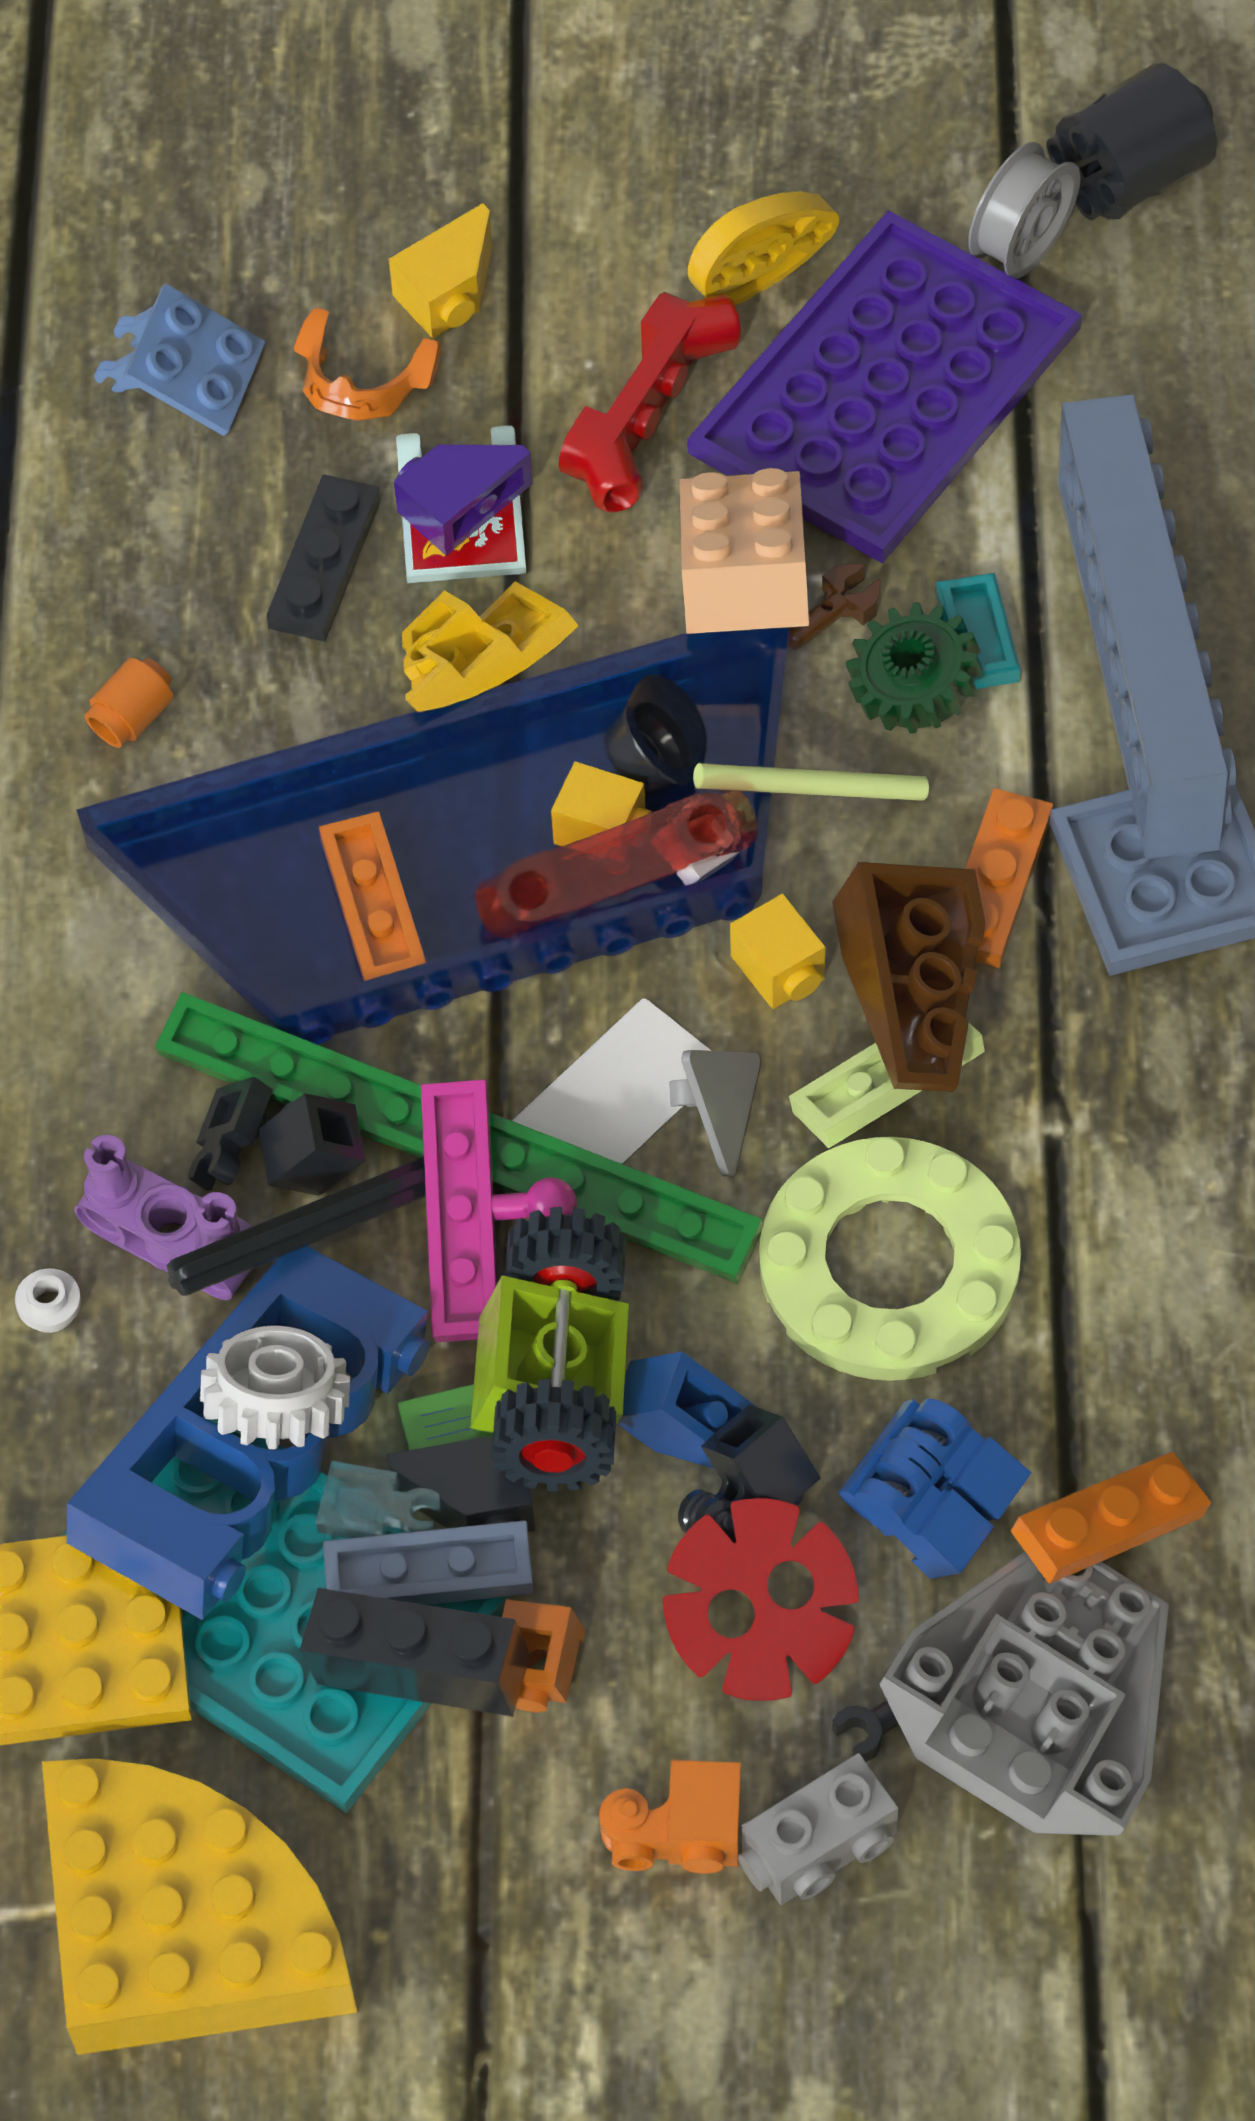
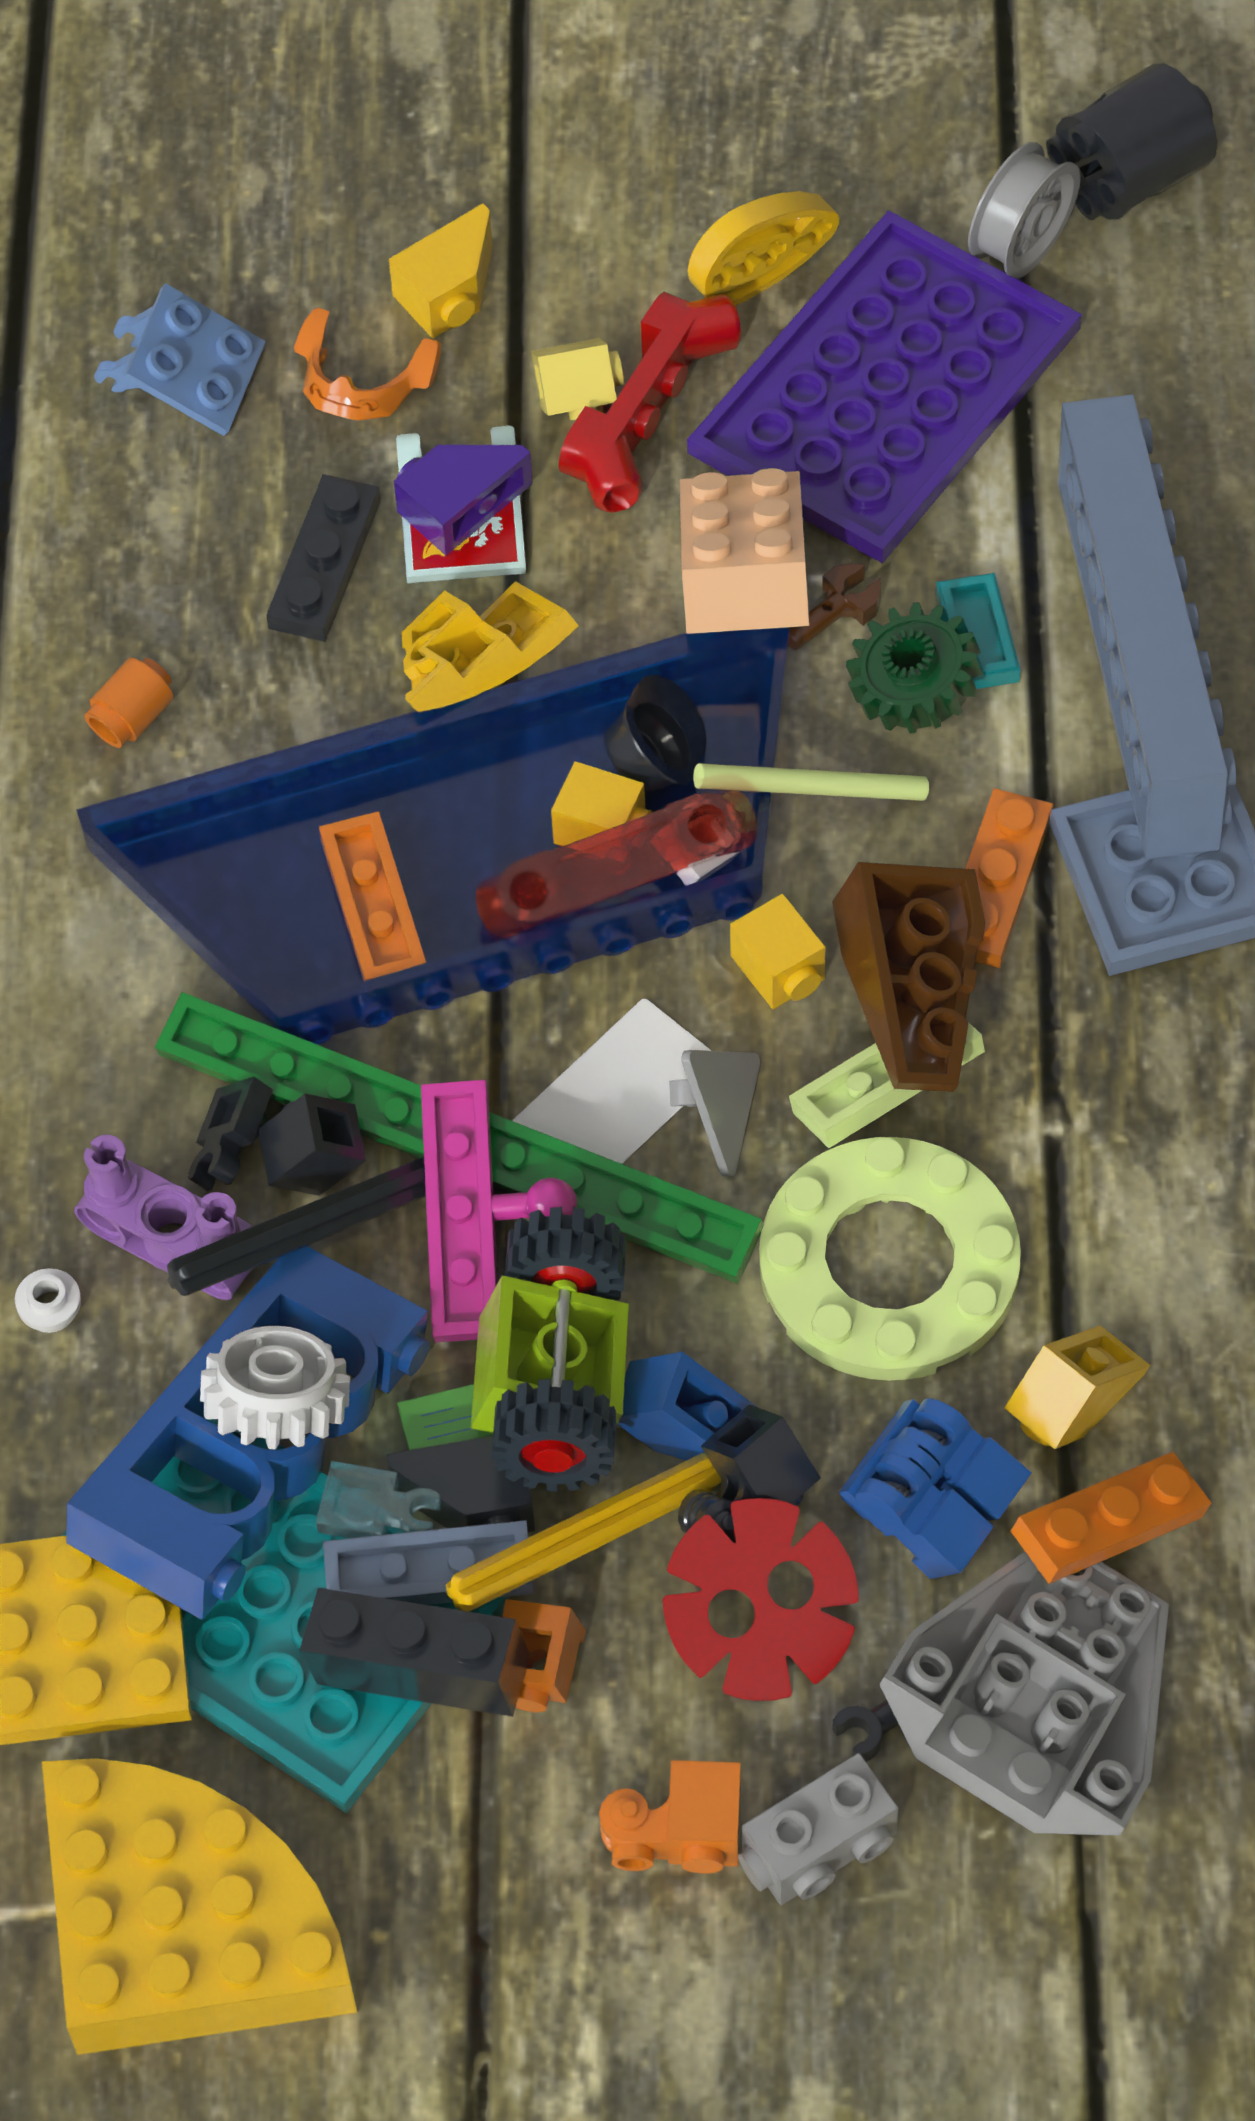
(577, 377): none -> light yellow brick
(580, 1534): none -> yellow axle
(1074, 1386): none -> yellow slope

